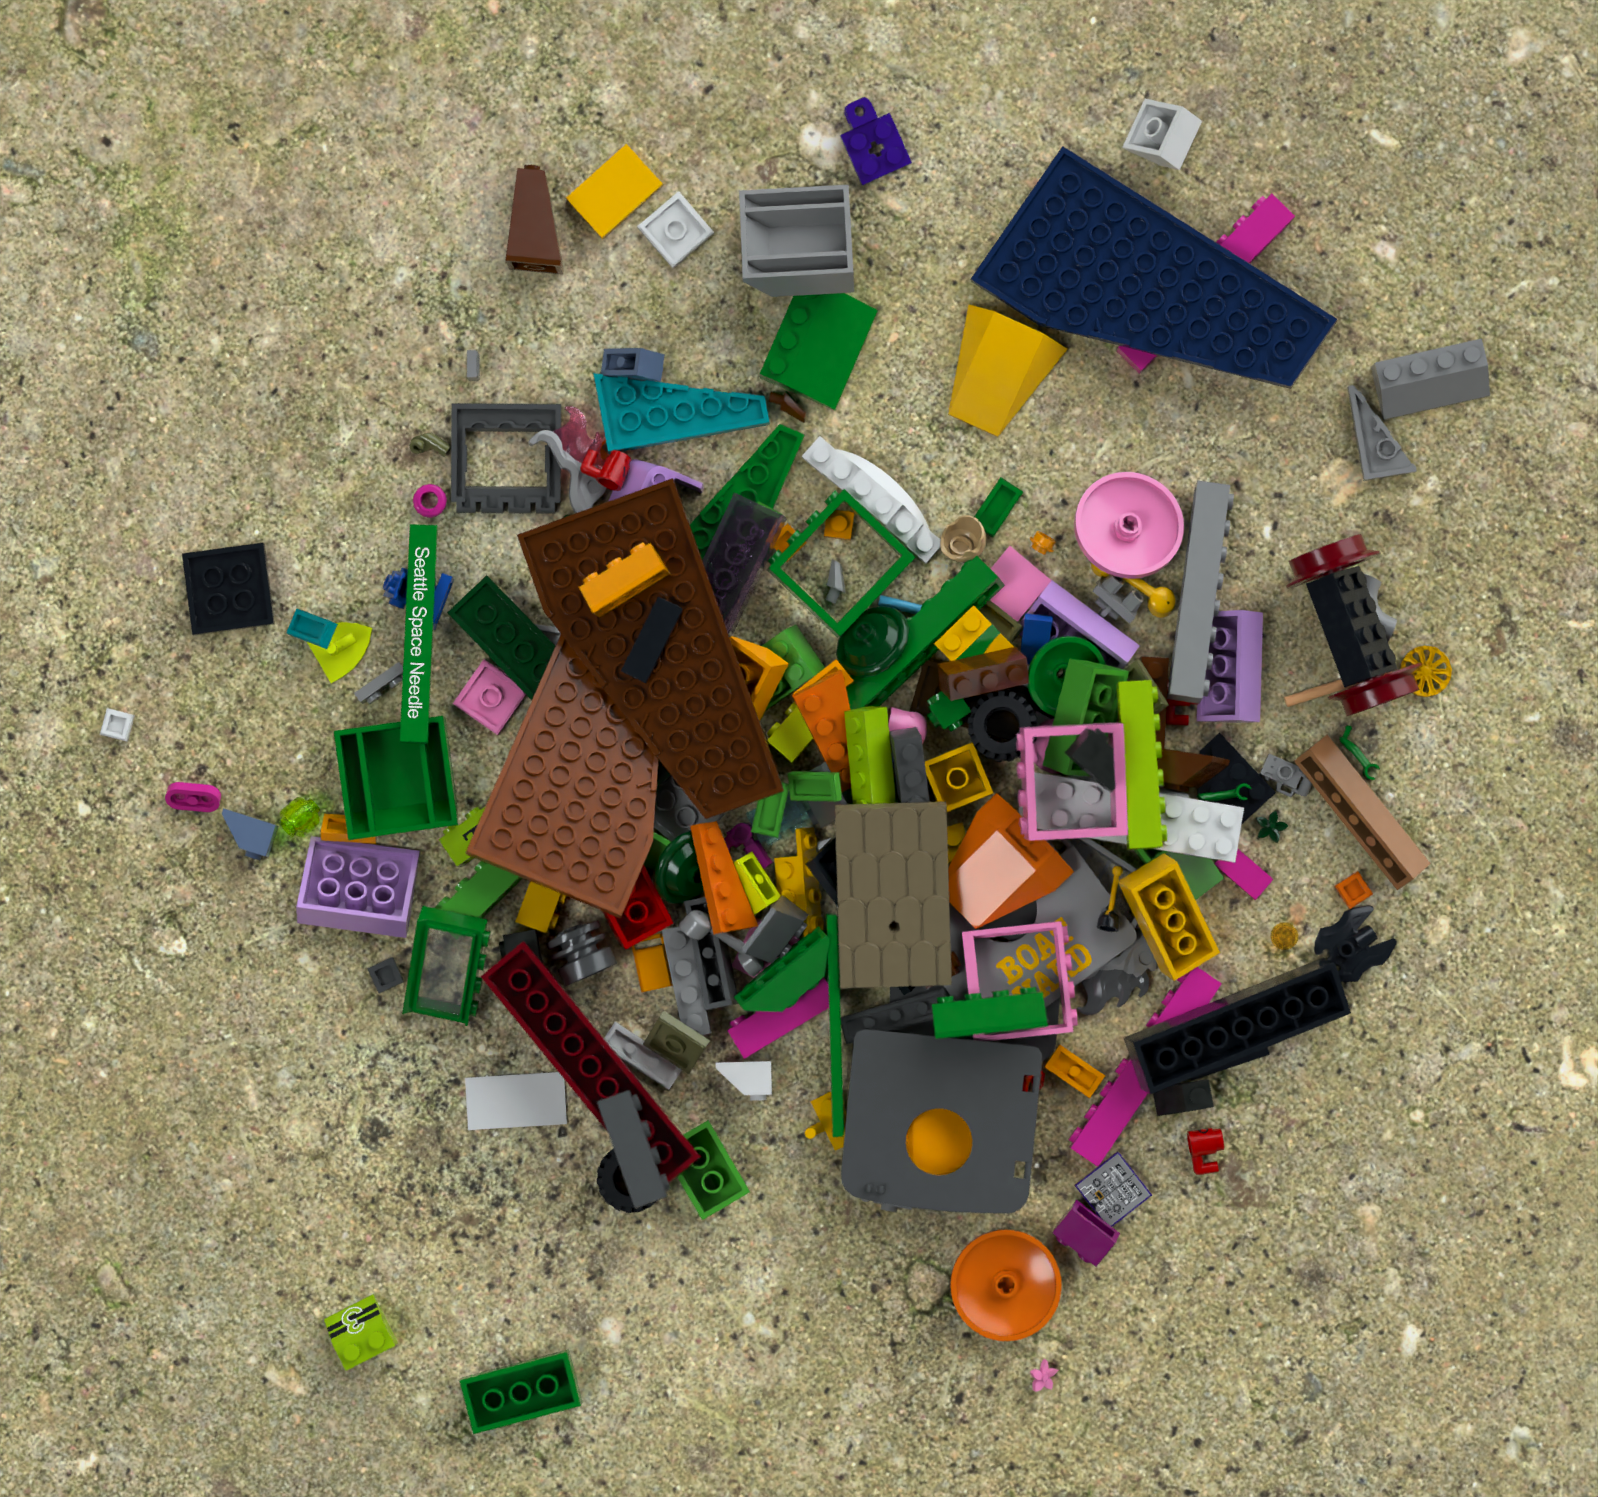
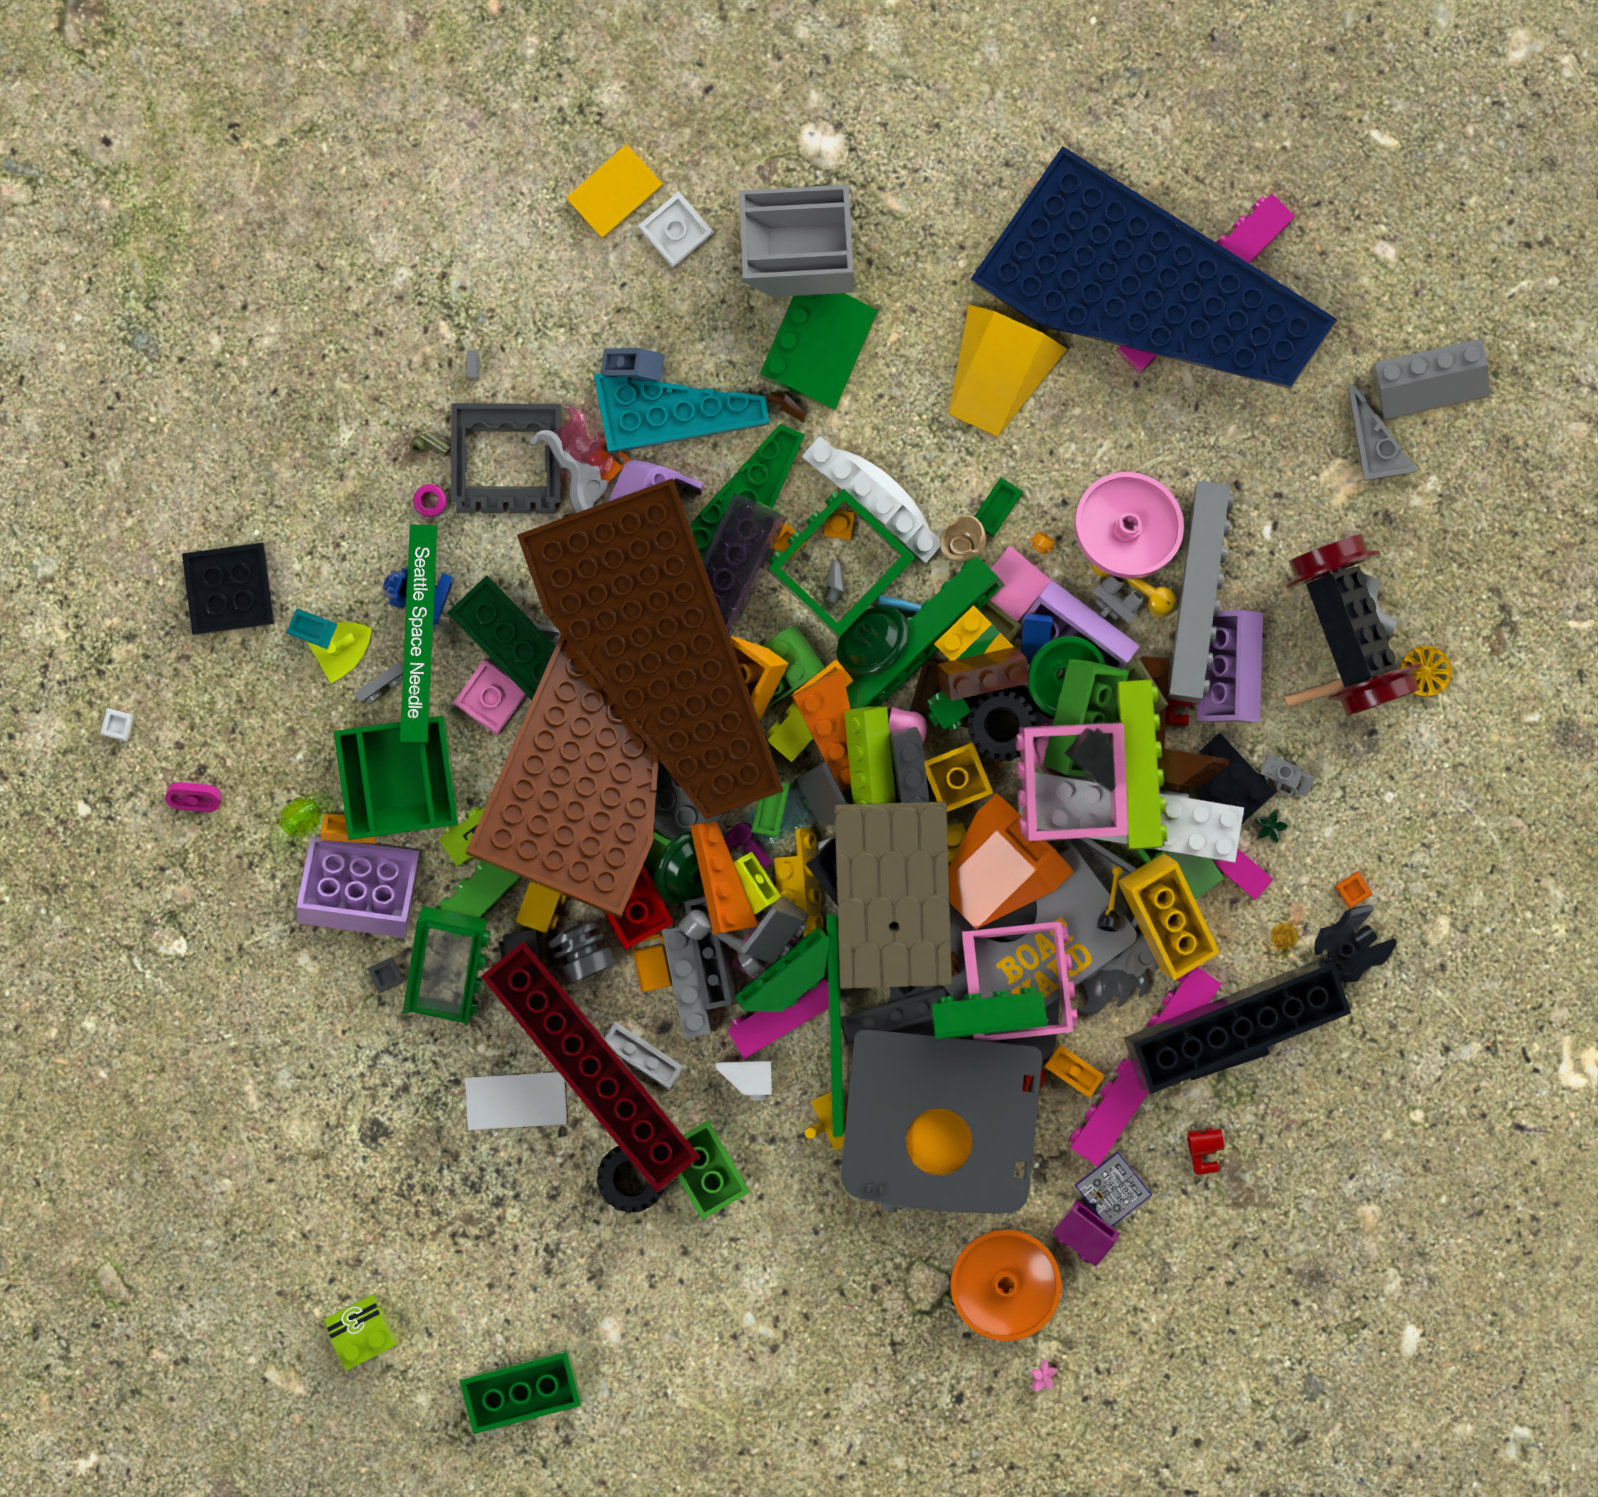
(251, 834): sand blue slope -> none
(532, 229): reddish brown slope -> none
(612, 472): red piece -> none
(623, 579): light orange slope -> none
(632, 1148): dark grey brick -> none
(652, 640): black tile -> none
(676, 1042): olive tile -> none
(814, 786): bright green tile -> none
(867, 130): dark purple plate -> none
(1162, 133): white slope -> none
(1183, 1098): pearl dark grey slope -> none
(1223, 795): green piece -> none
(1357, 753): green piece -> none
(1362, 812): medium nougat brick -> none

